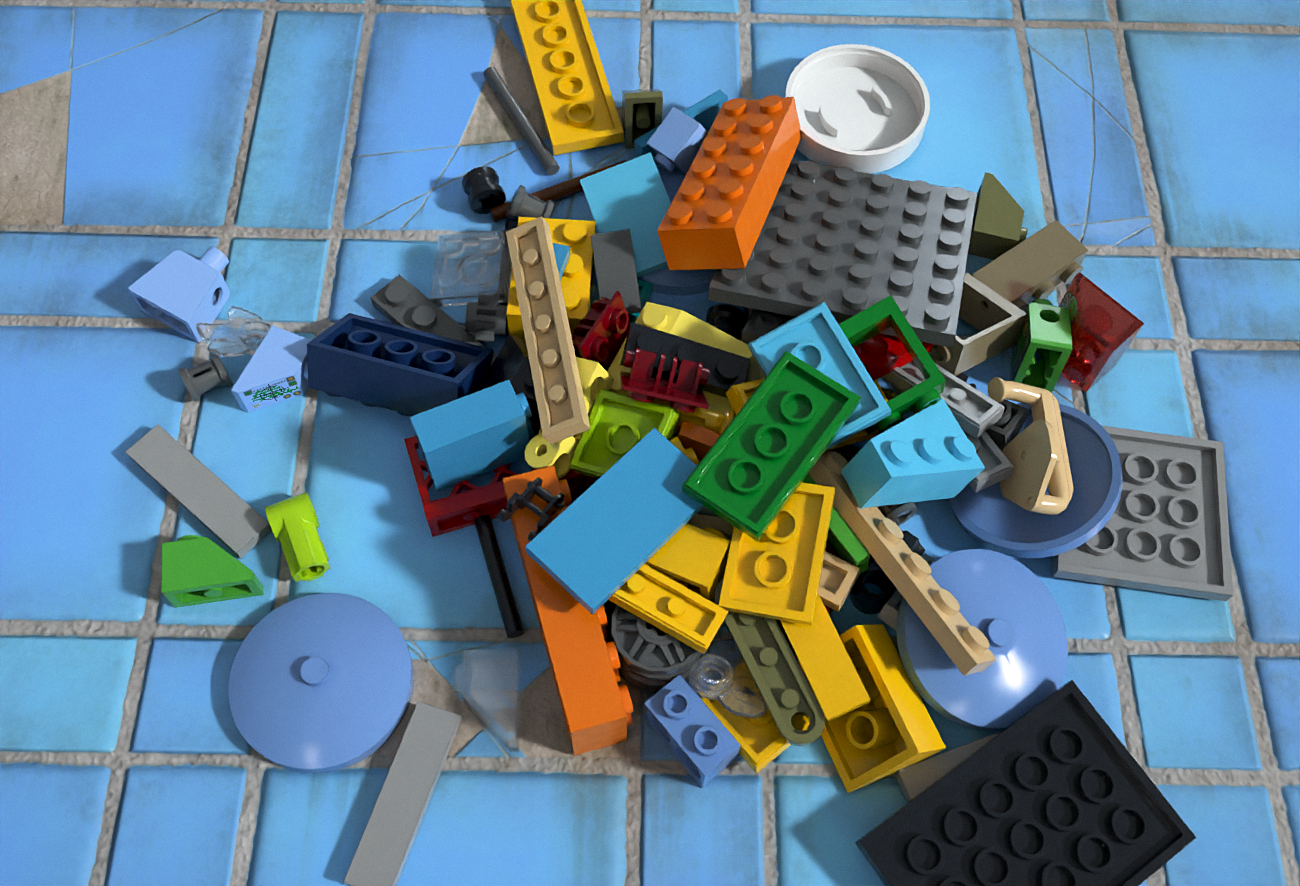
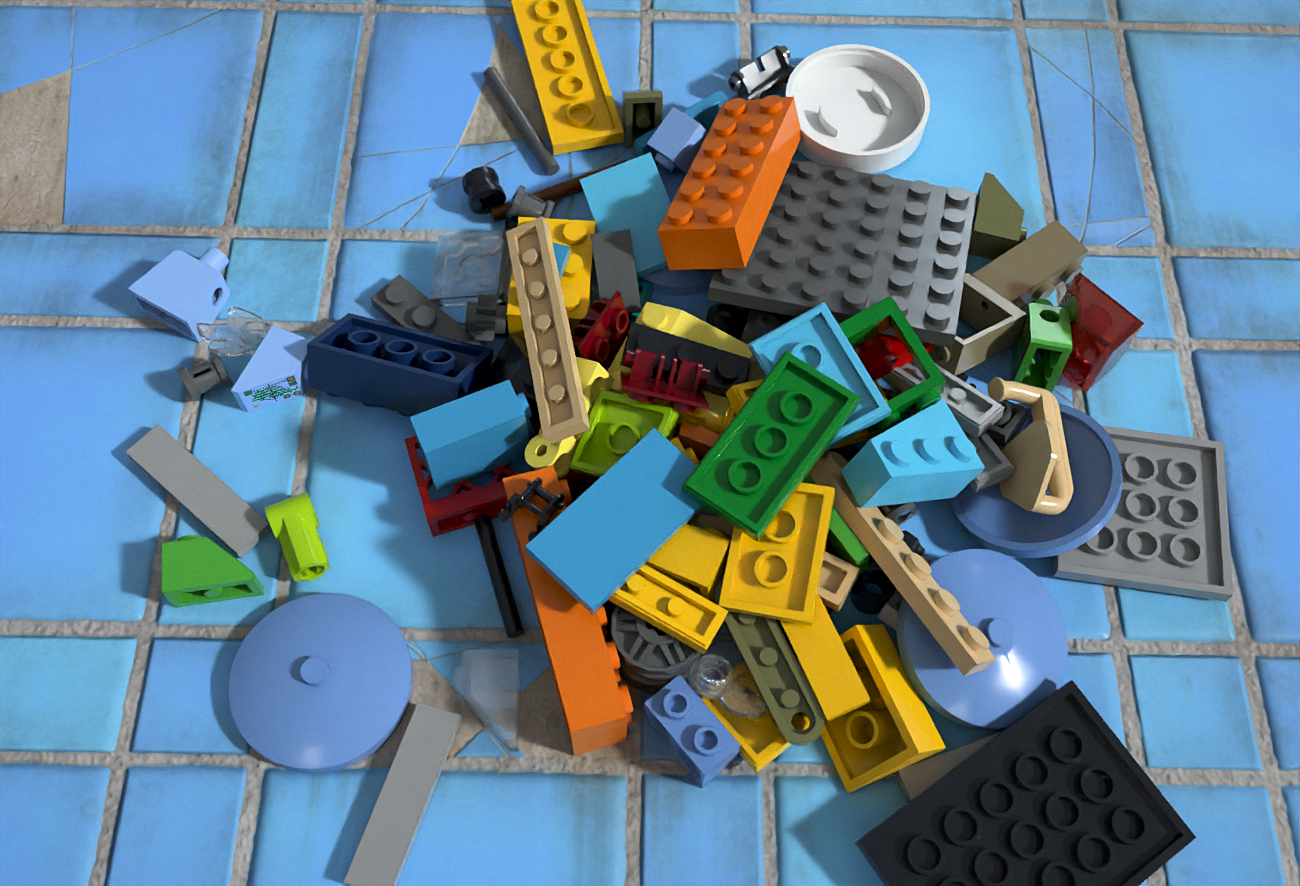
(774, 72): none -> dark grey hinge

